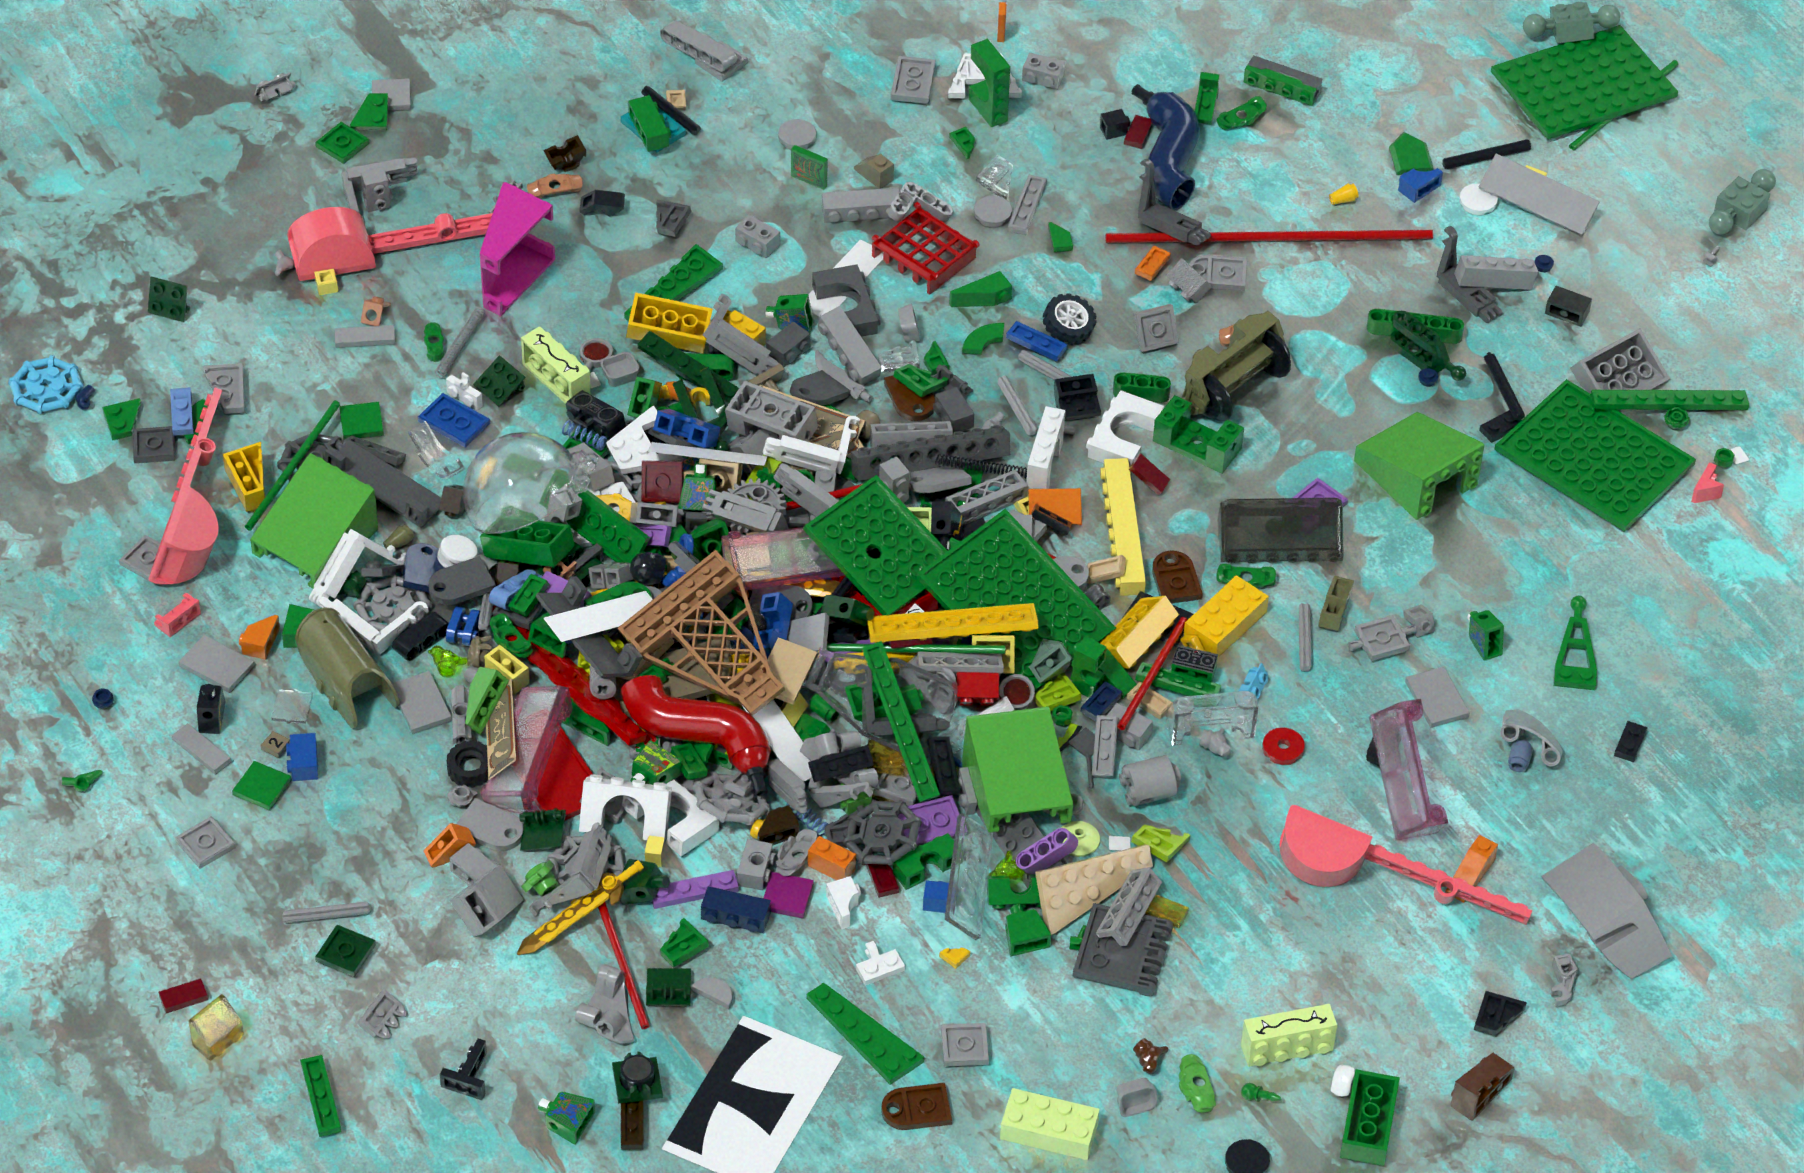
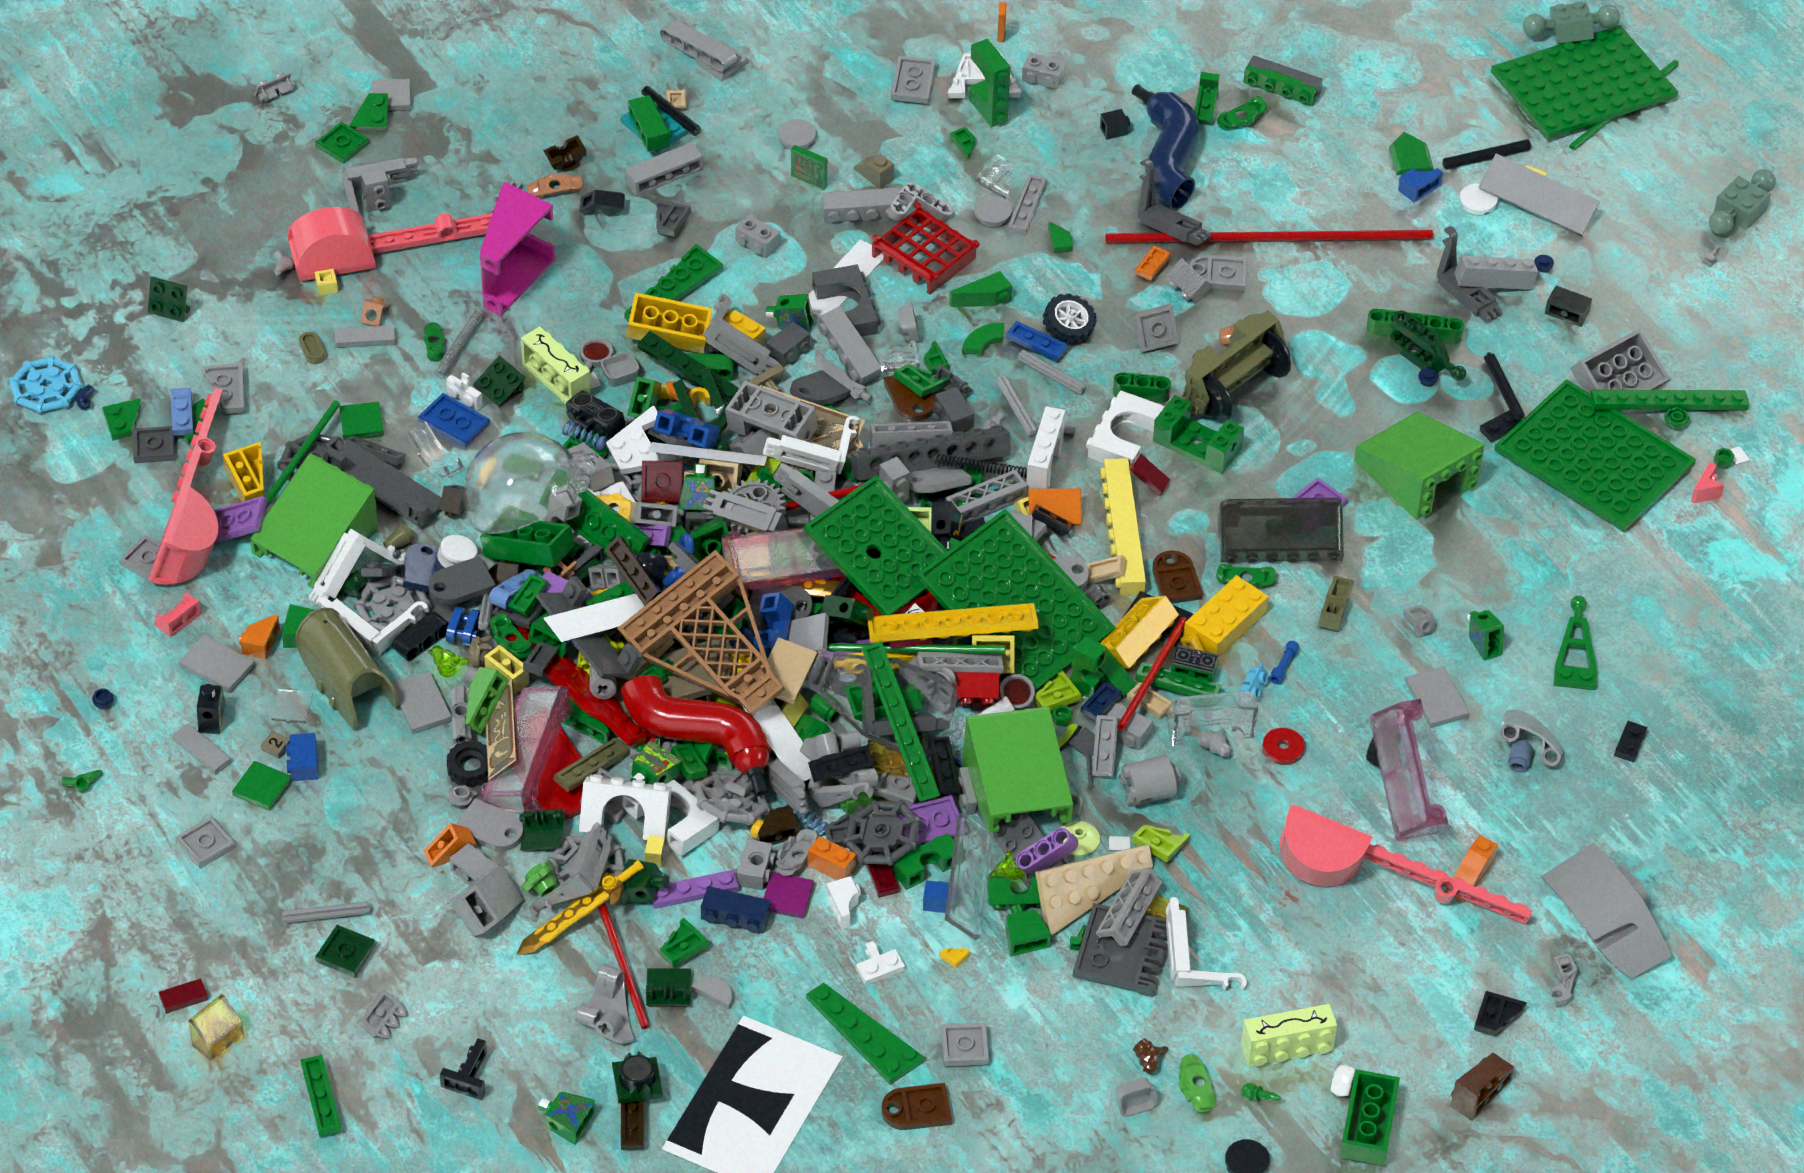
(240, 518): none -> medium lavender tile
(312, 348): none -> olive tile
(540, 658): none -> dark grey tile
(590, 764): none -> olive tile
(633, 570): none -> dark brown plate
(663, 169): none -> light grey brick
(870, 418): dark tan head -> none
(1049, 1124): yellowish green brick -> none
(1050, 660): sand green slope -> none
(1077, 396): black brick -> none
(1138, 131): dark red tile -> none
(1179, 954): none -> white hinge
(1290, 650): none -> blue bar
(1304, 637): light grey axle -> none
(1344, 194): yellow cone -> none
(1382, 638): light grey plate -> none

